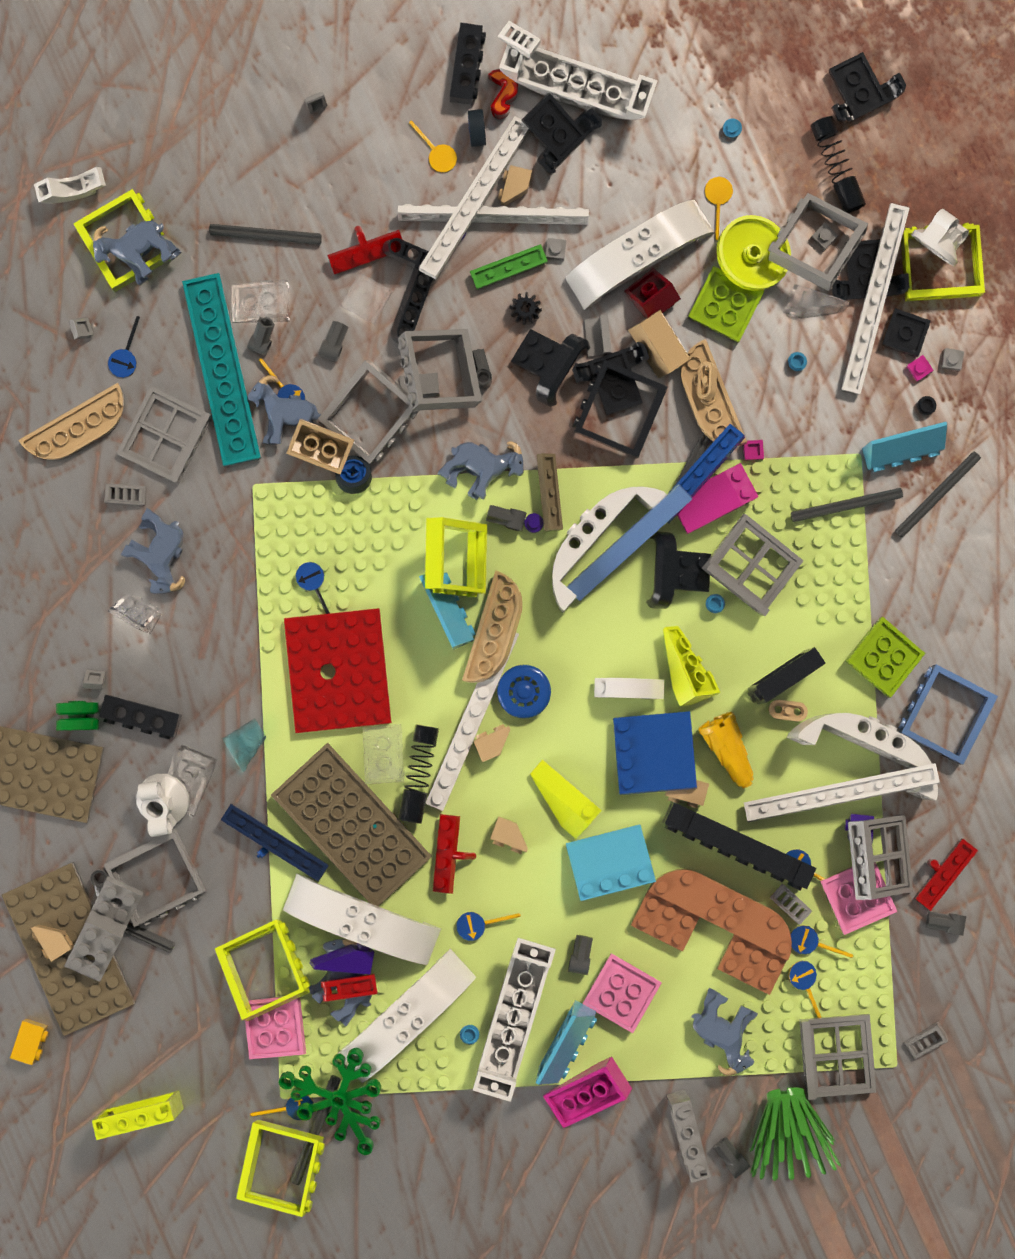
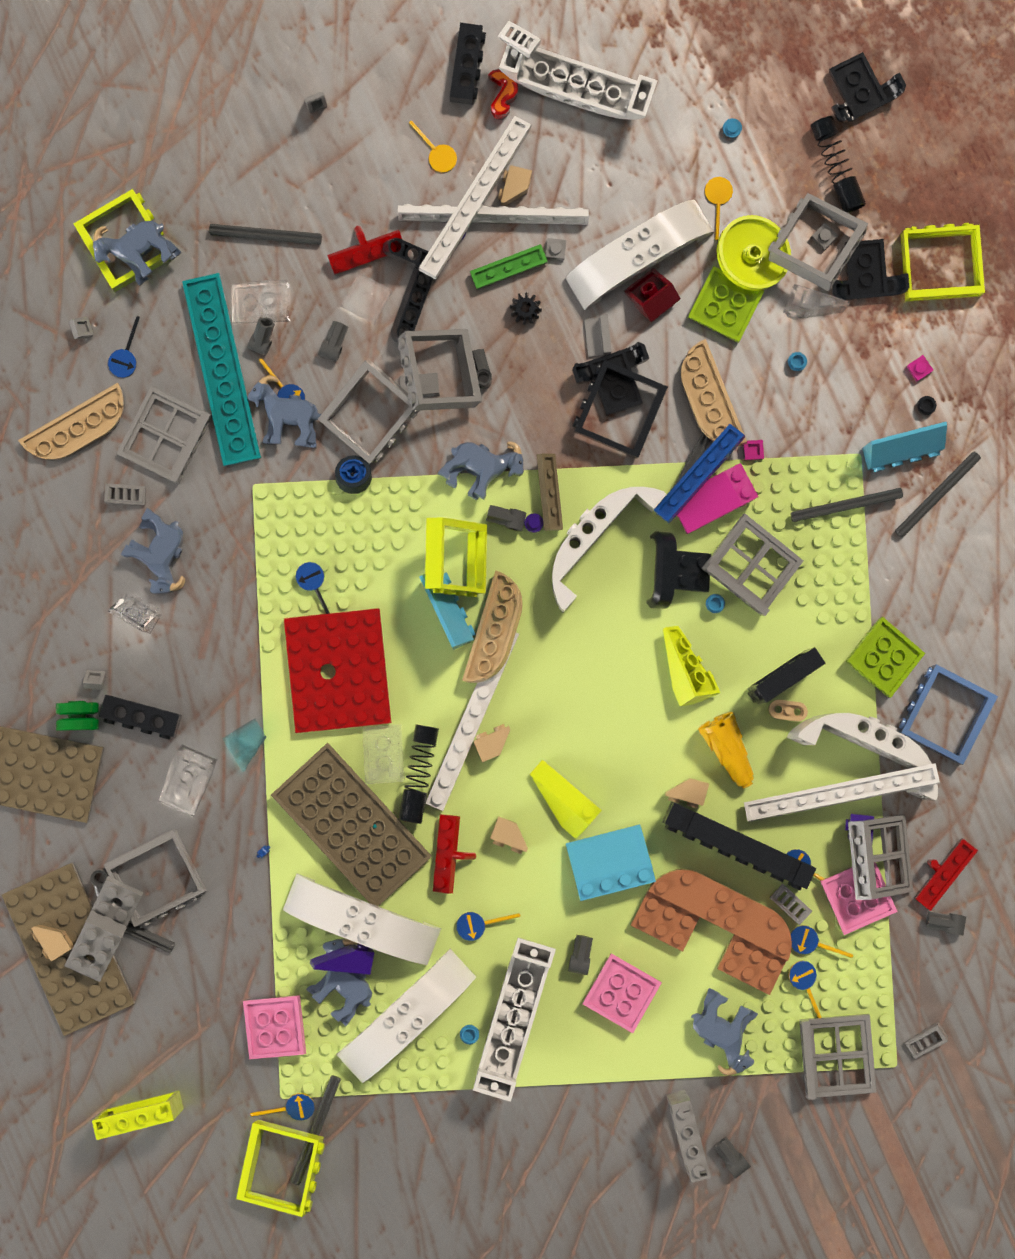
(29, 1042): yellow piece -> none
(69, 189): white arch -> none
(172, 797): white piece -> none
(234, 981): neon yellow window -> none
(274, 842): dark blue plate -> none
(320, 446): tan slope -> none
(349, 987): red plate -> none
(350, 1118): green plant -> none
(476, 128): black wheel -> none
(524, 691): blue wheel -> none
(548, 361): black piece -> none
(558, 130): black piece -> none
(564, 1046): medium azure slope -> none
(588, 1092): dark pink slope -> none
(629, 542): medium blue tile -> none
(629, 688): white arch -> none
(655, 753): blue plate -> none
(661, 344): tan slope -> none
(707, 381): tan plate -> none
(787, 1115): bright green plant -> none
(875, 298): white plate -> none
(906, 332): black plate -> none
(943, 236): white piece -> none
(952, 359): light grey plate -> none

